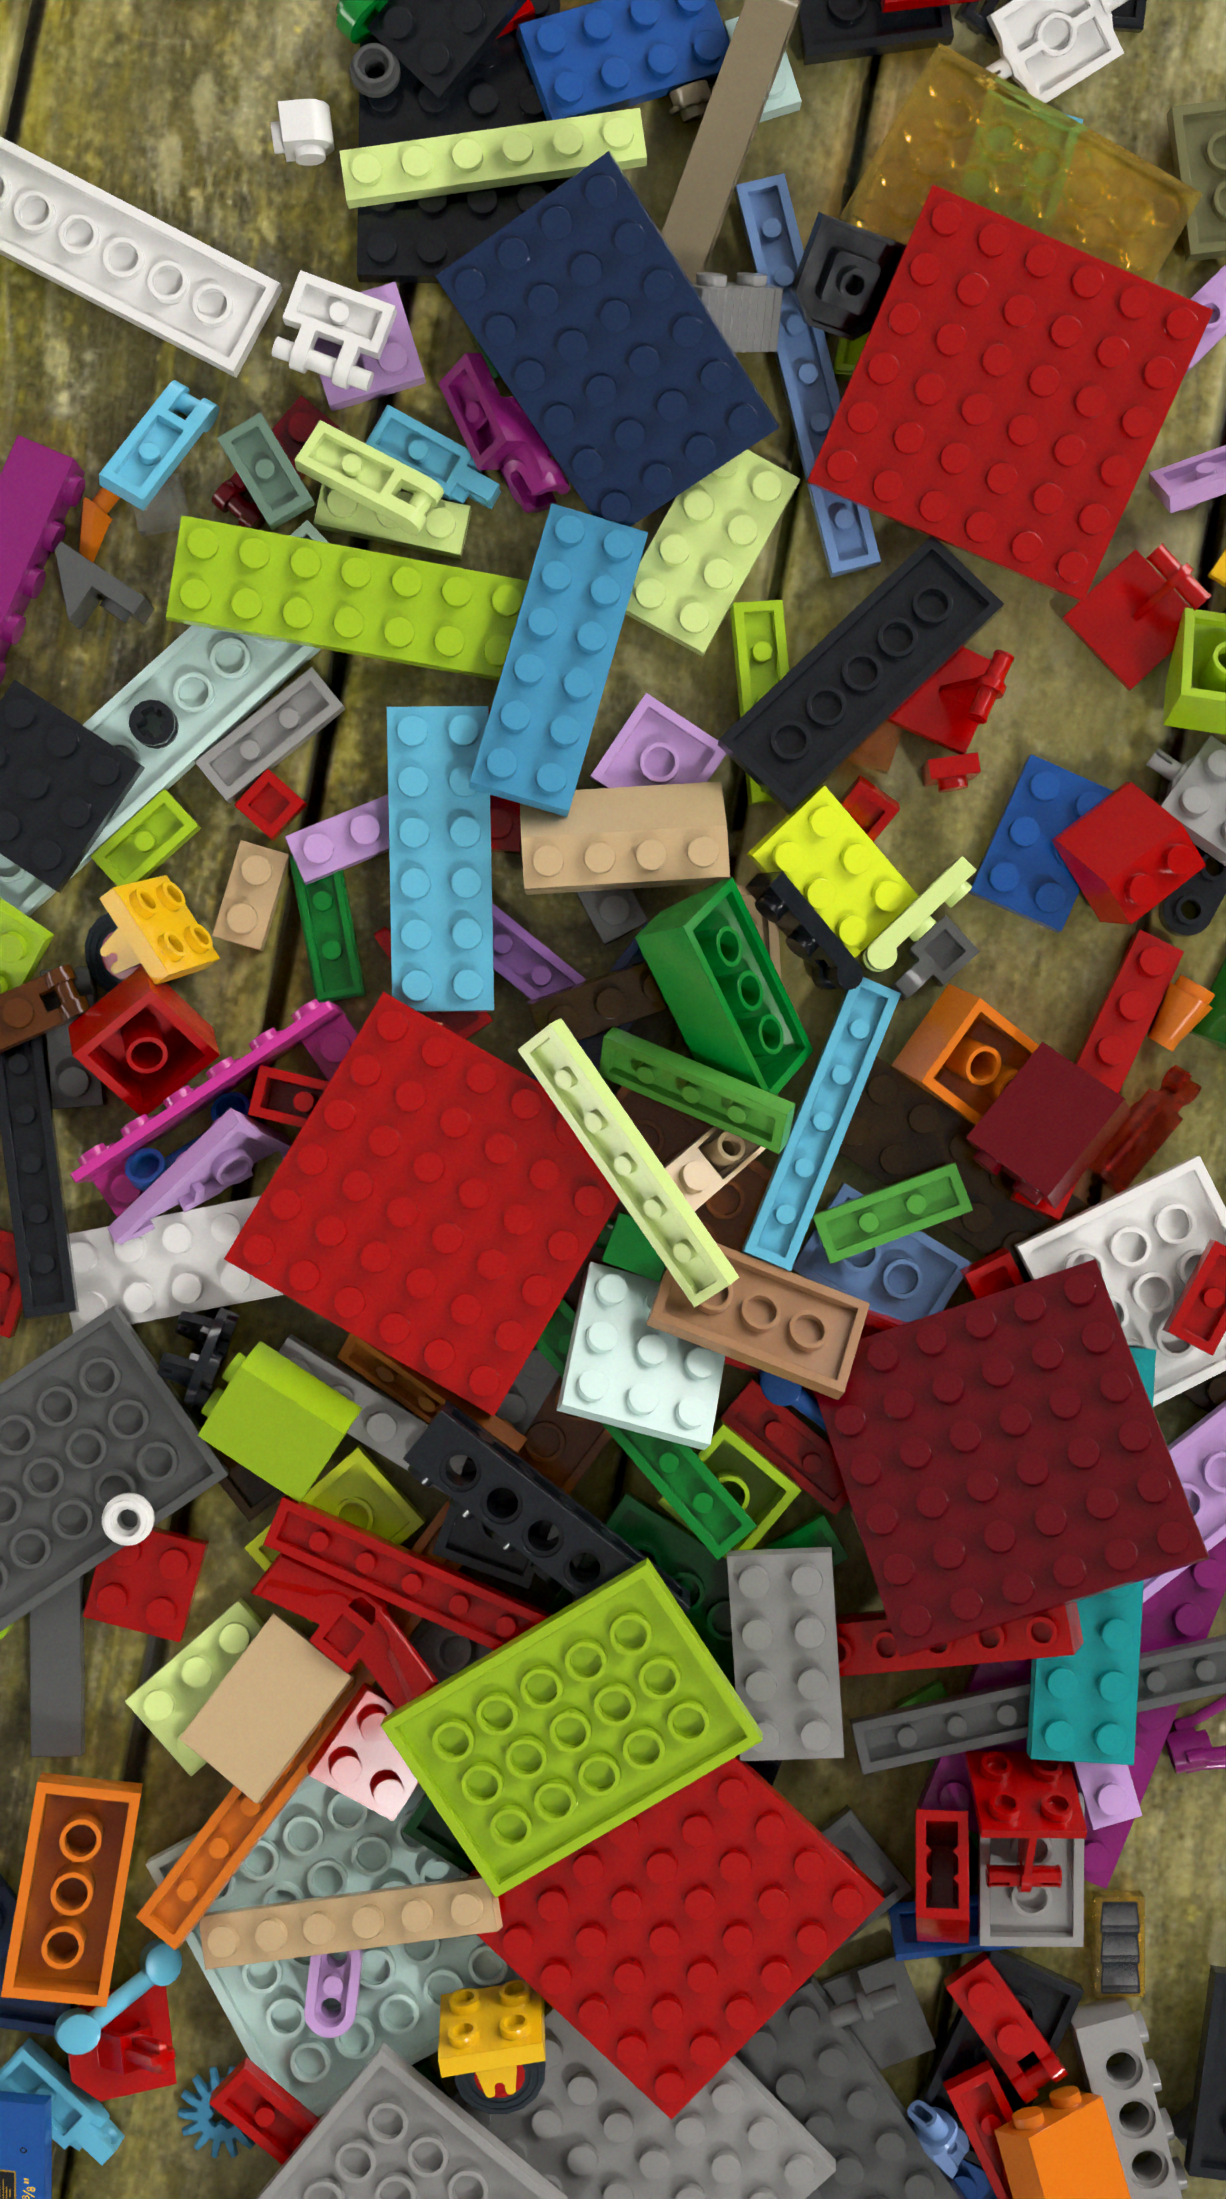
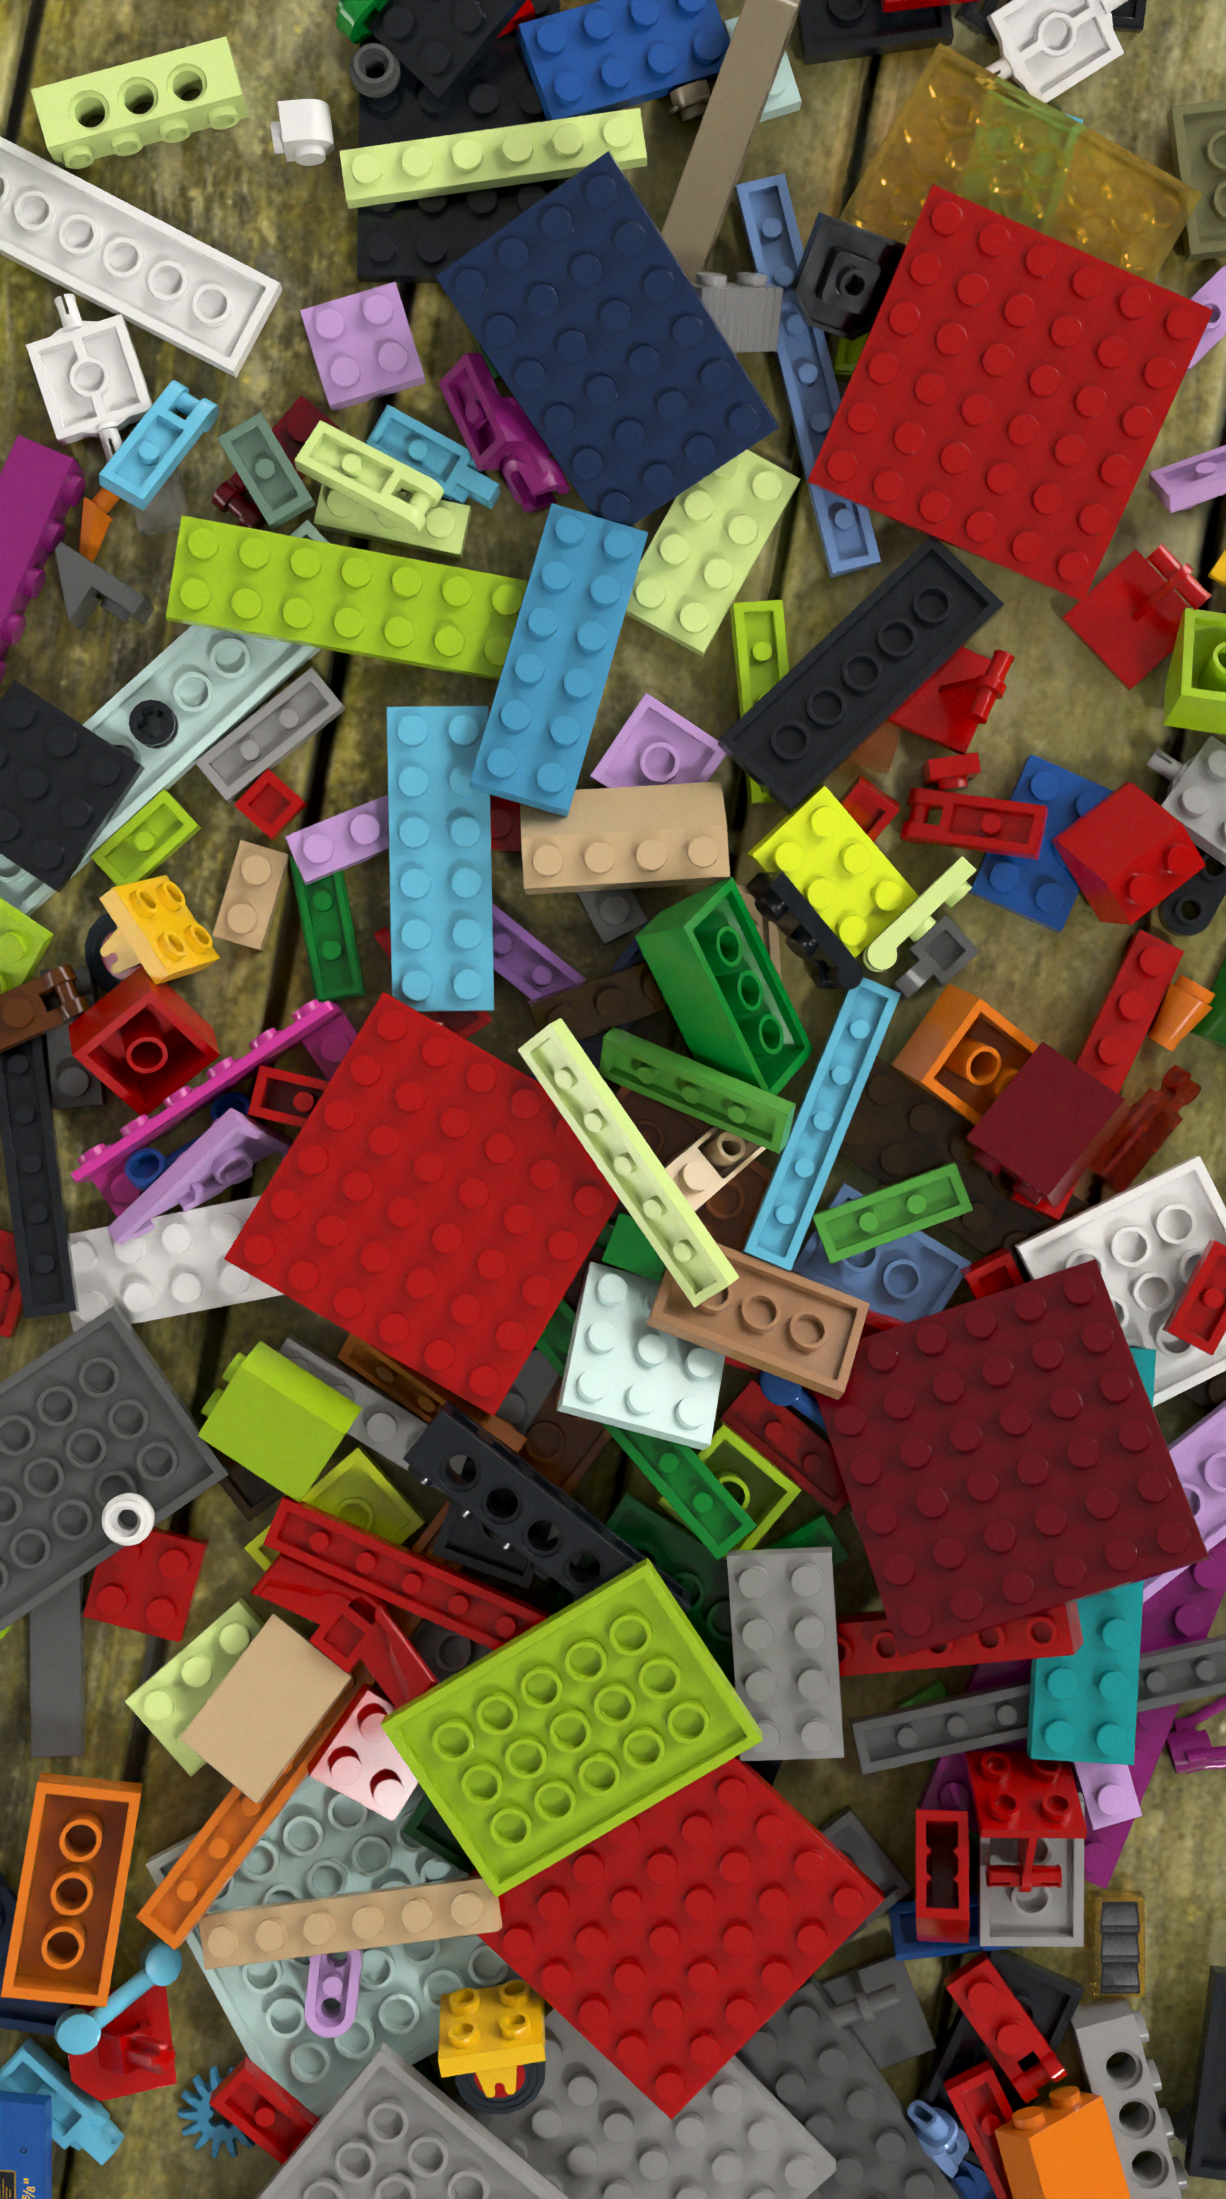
(90, 378): none -> white plate
(116, 92): none -> yellowish green brick
(199, 1371): black plate -> none
(338, 316): white plate -> none
(975, 823): none -> red plate

